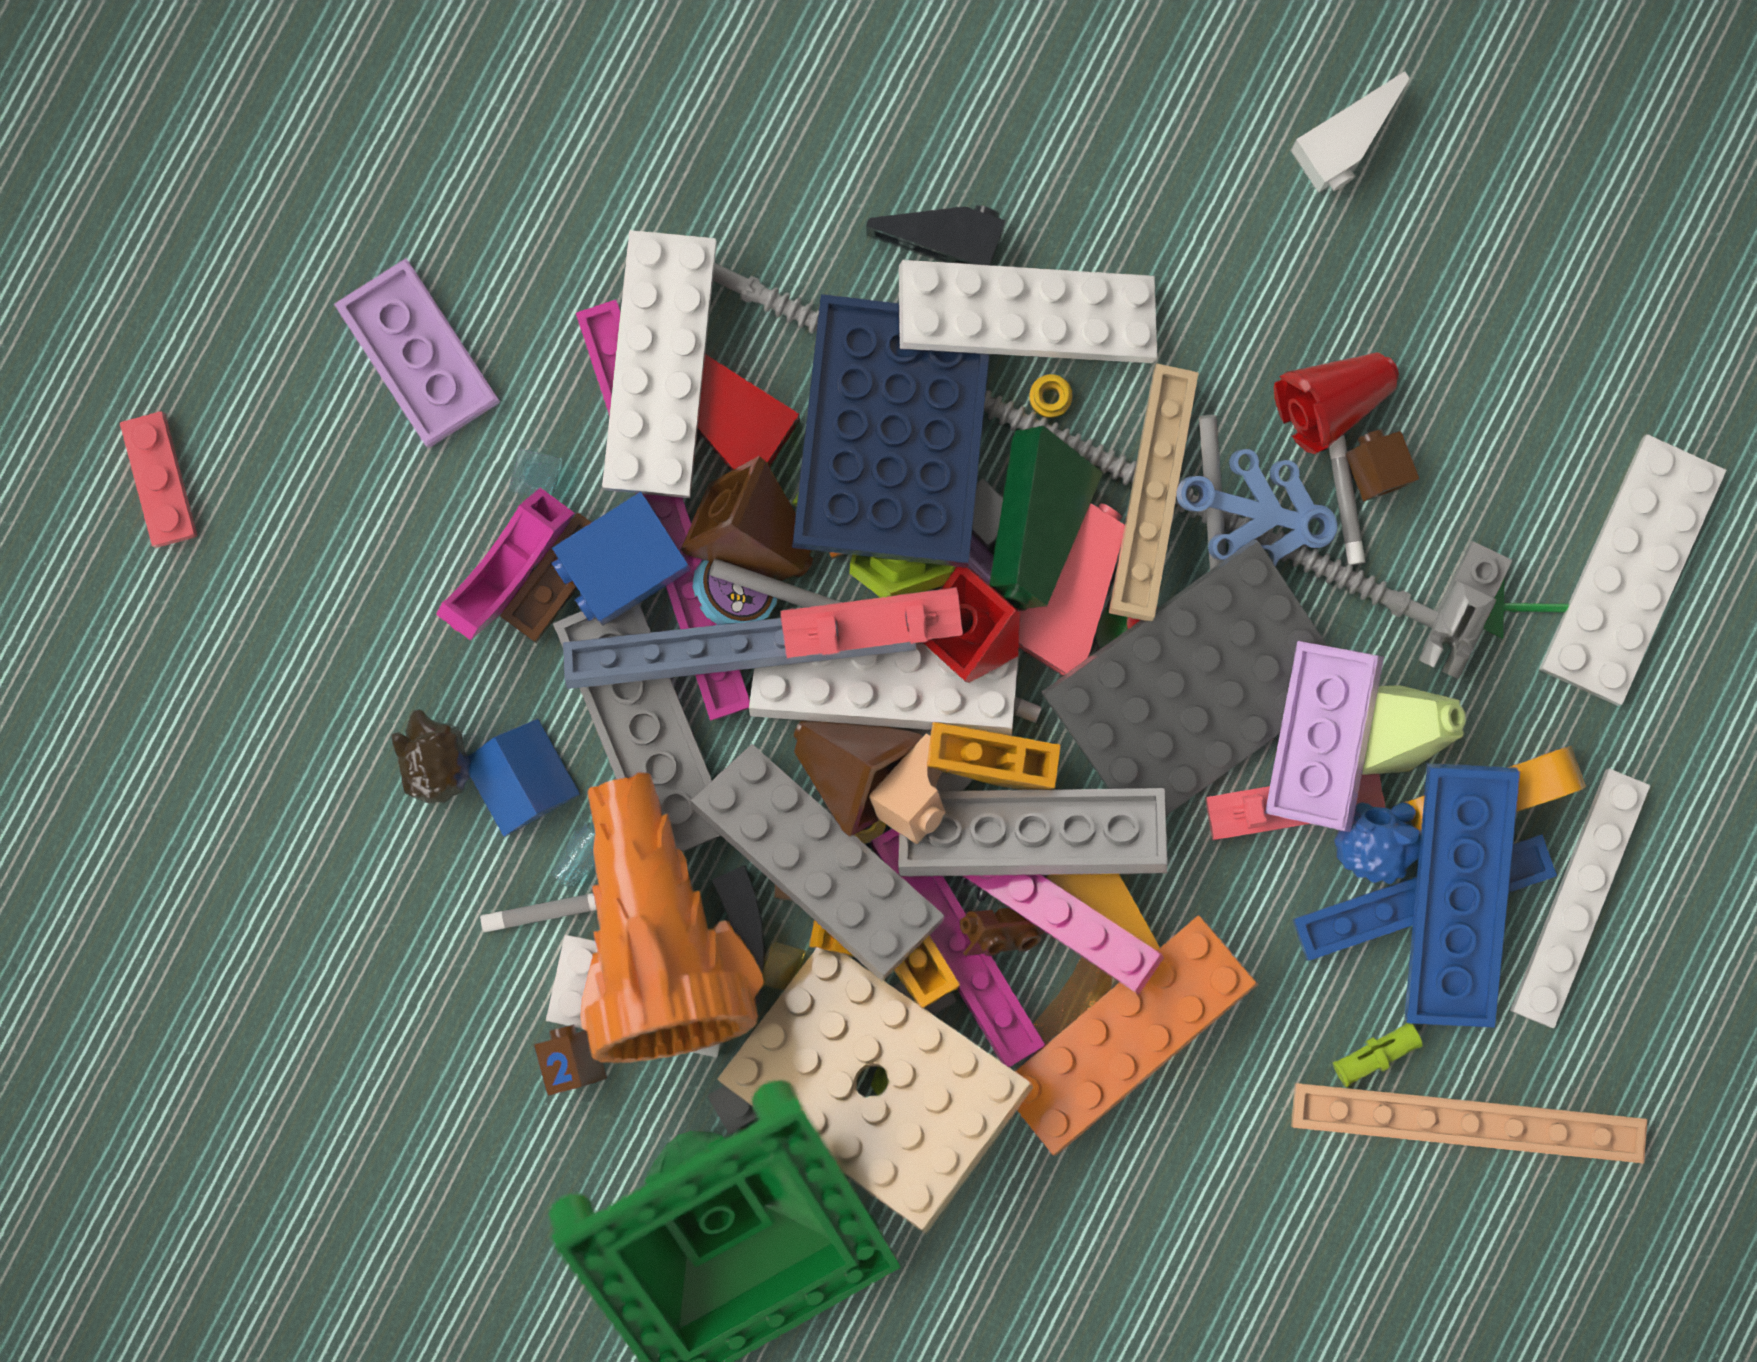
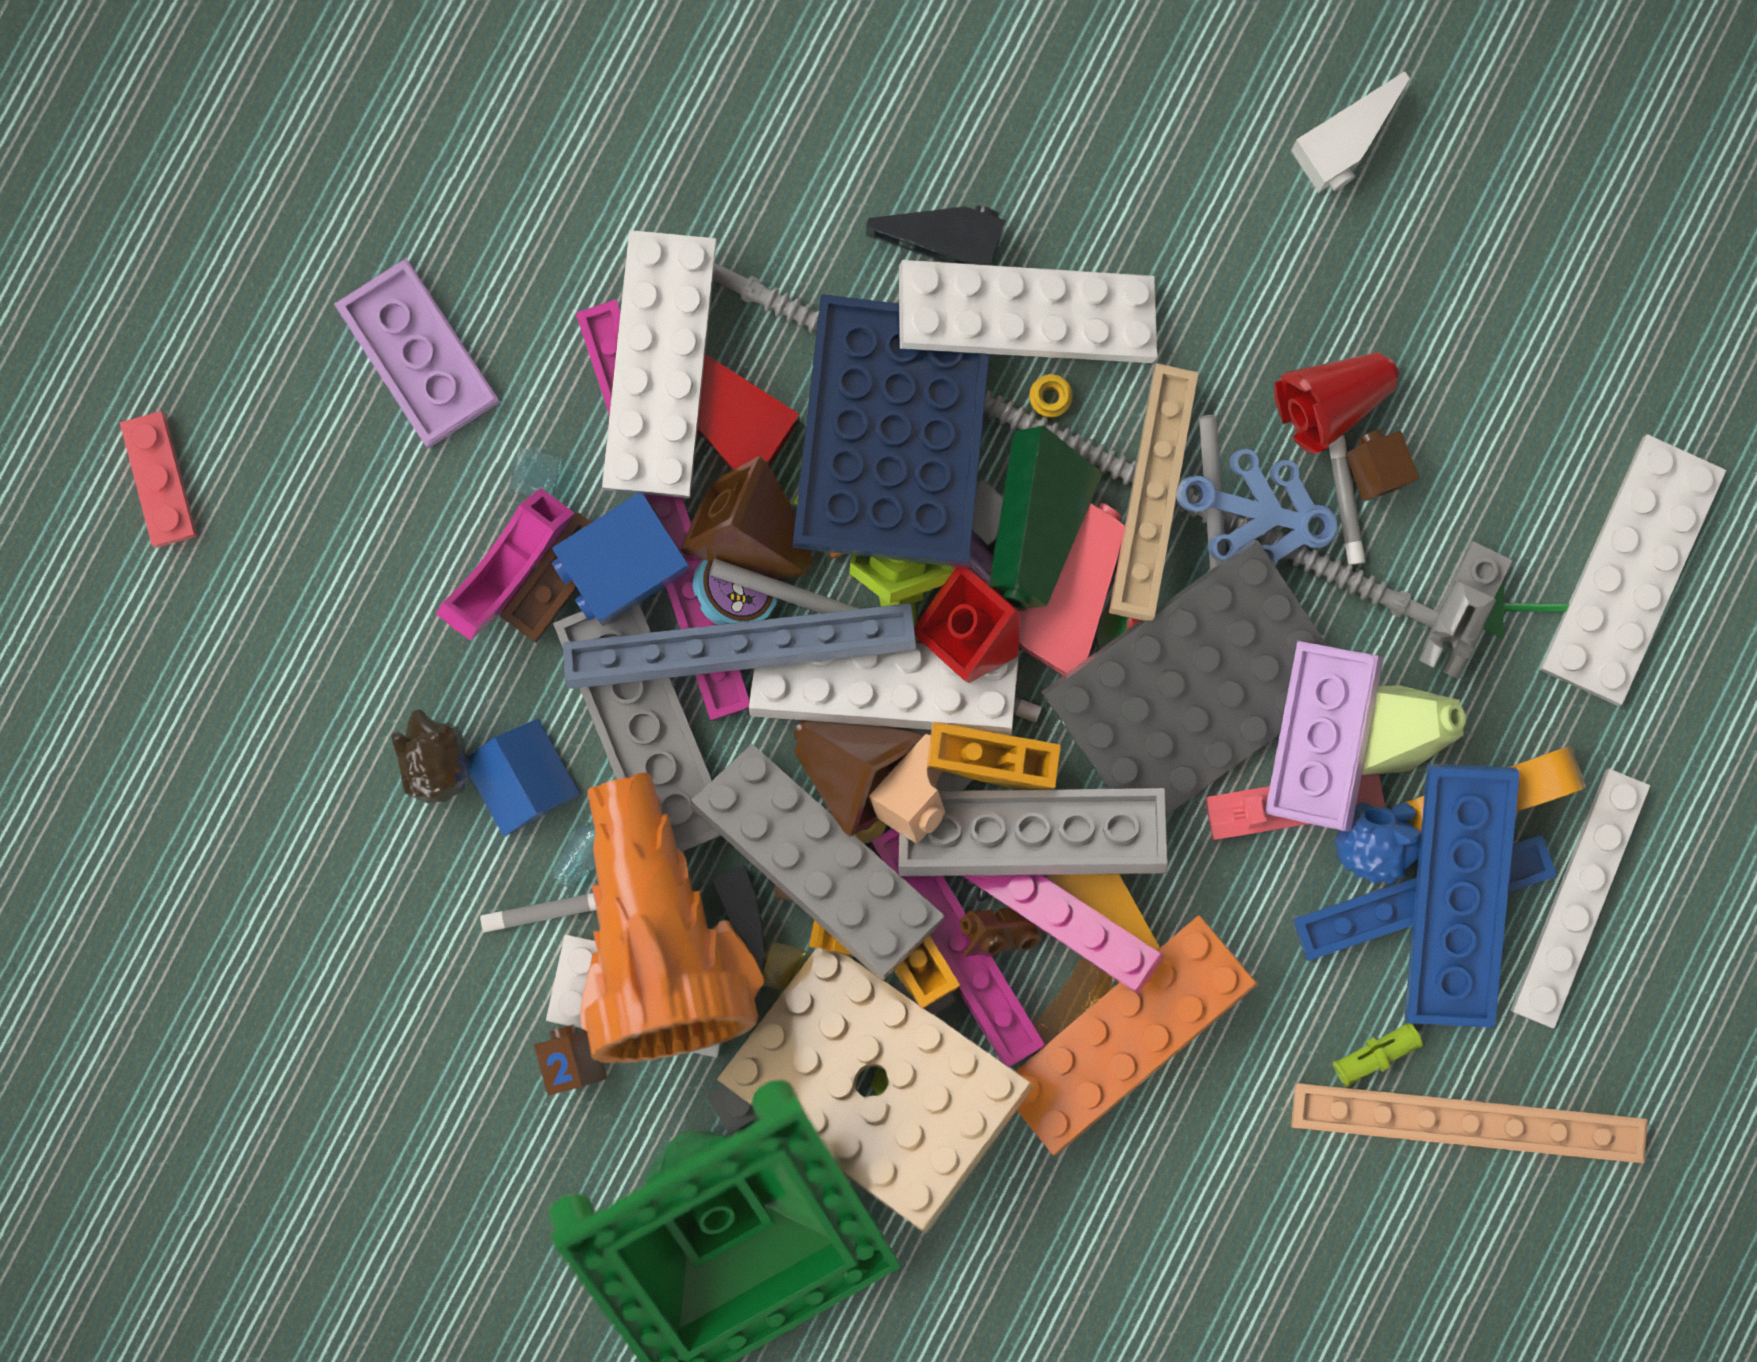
(871, 623): coral hinge -> none

